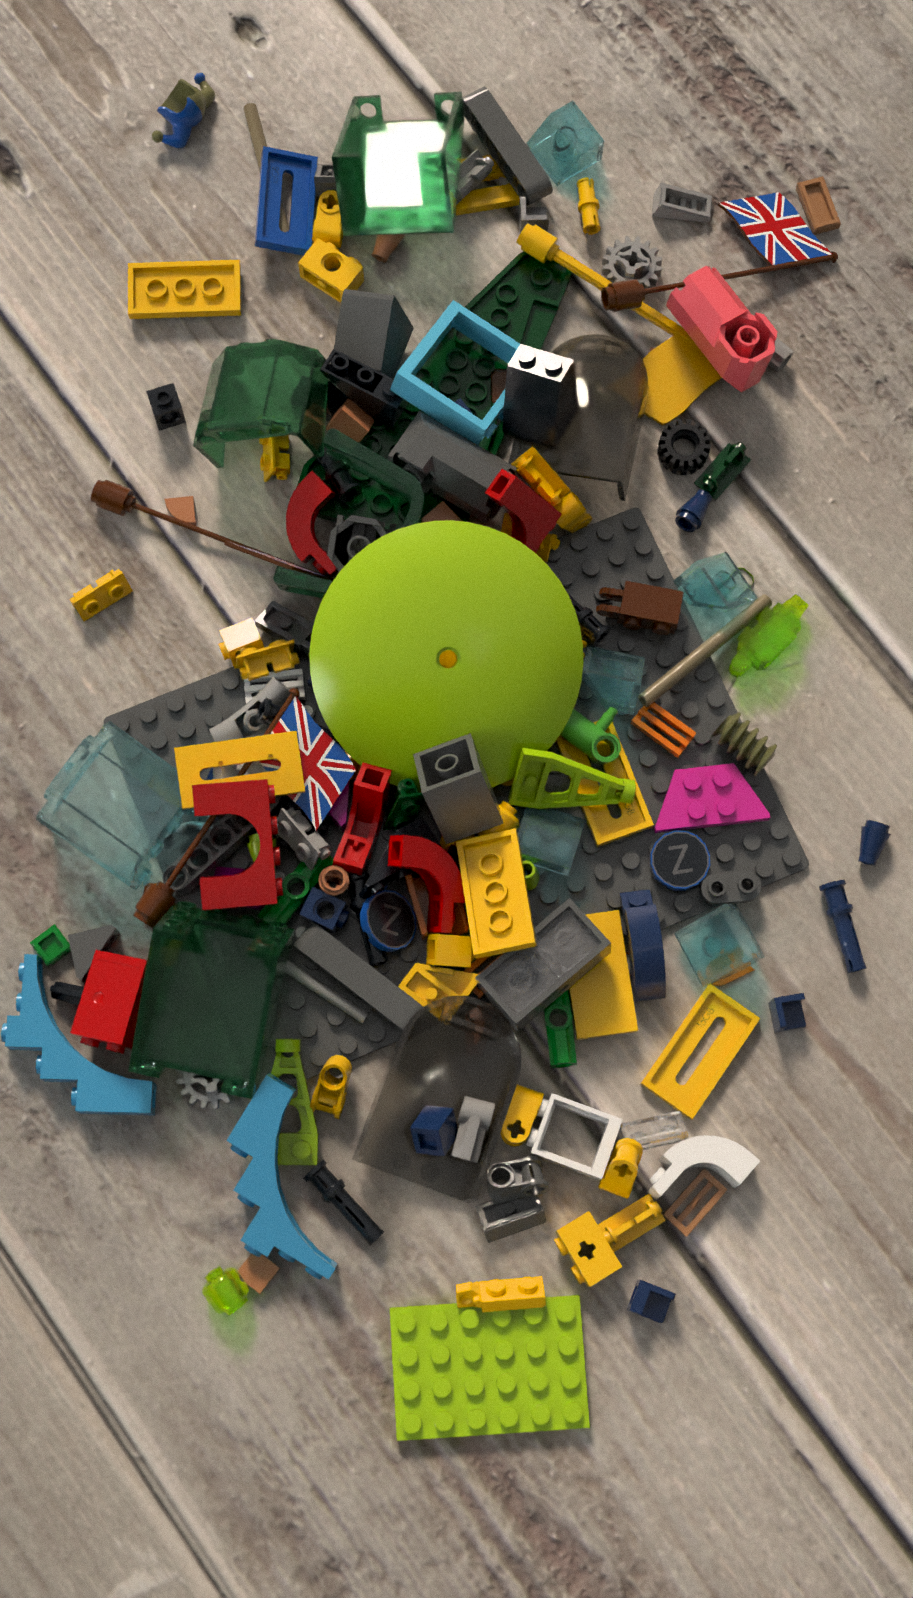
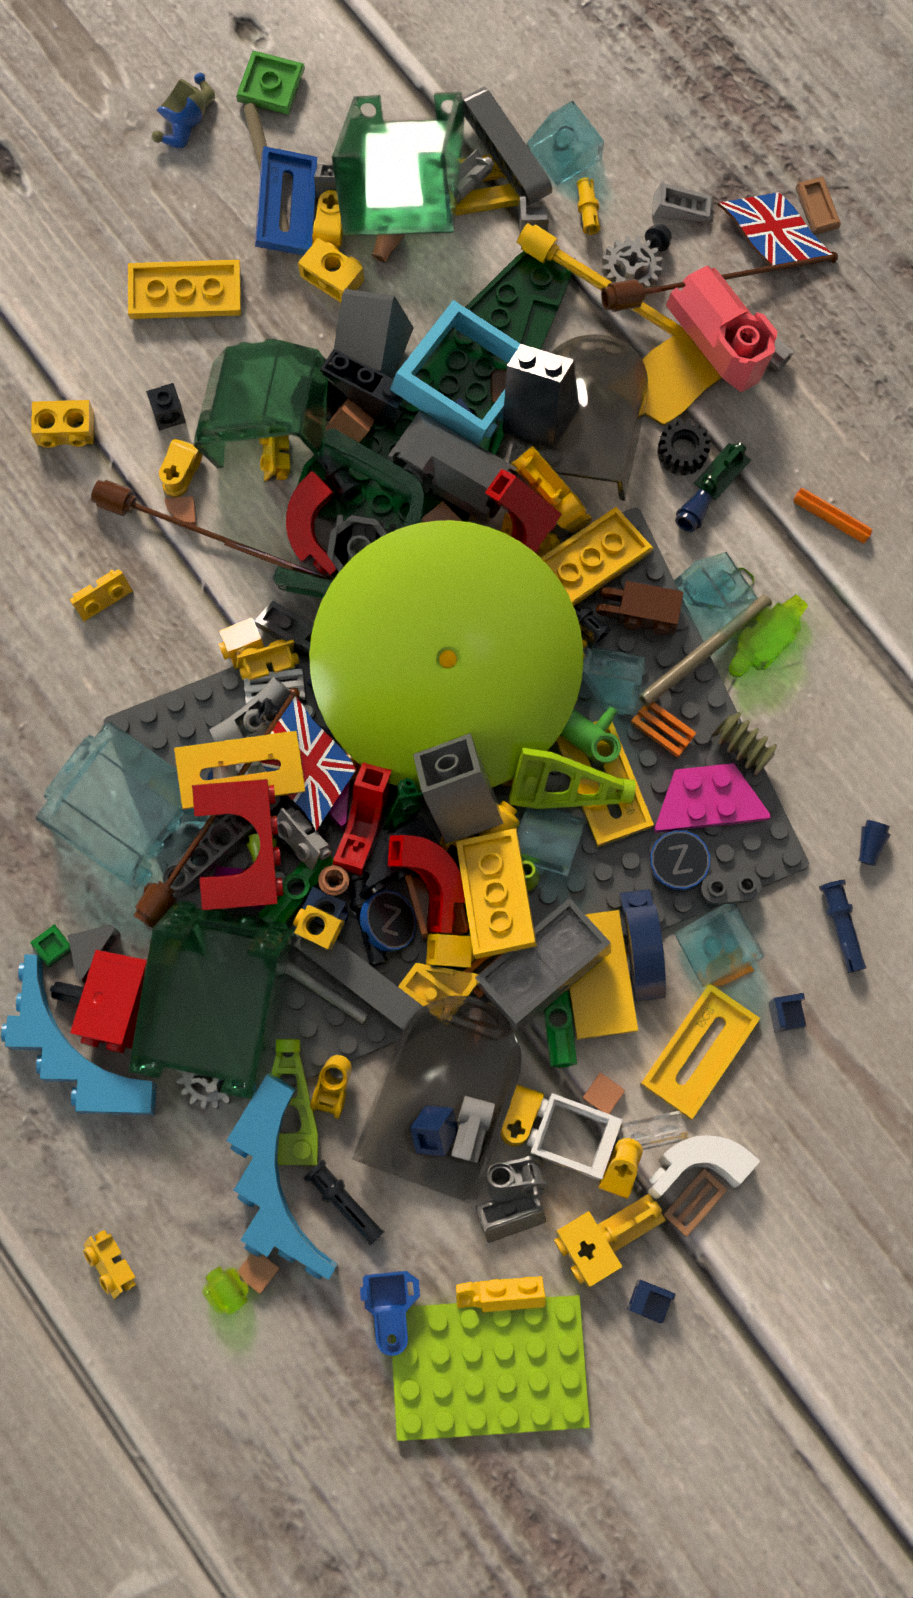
(63, 416): none -> yellow brick
(111, 1275): none -> yellow hinge
(179, 467): none -> yellow piece
(270, 82): none -> bright green plate
(329, 934): none -> yellow brick
(388, 1302): none -> blue piece
(597, 554): none -> yellow tile
(603, 1094): none -> nougat tile
(659, 236): none -> black plate
(833, 515): none -> orange axle

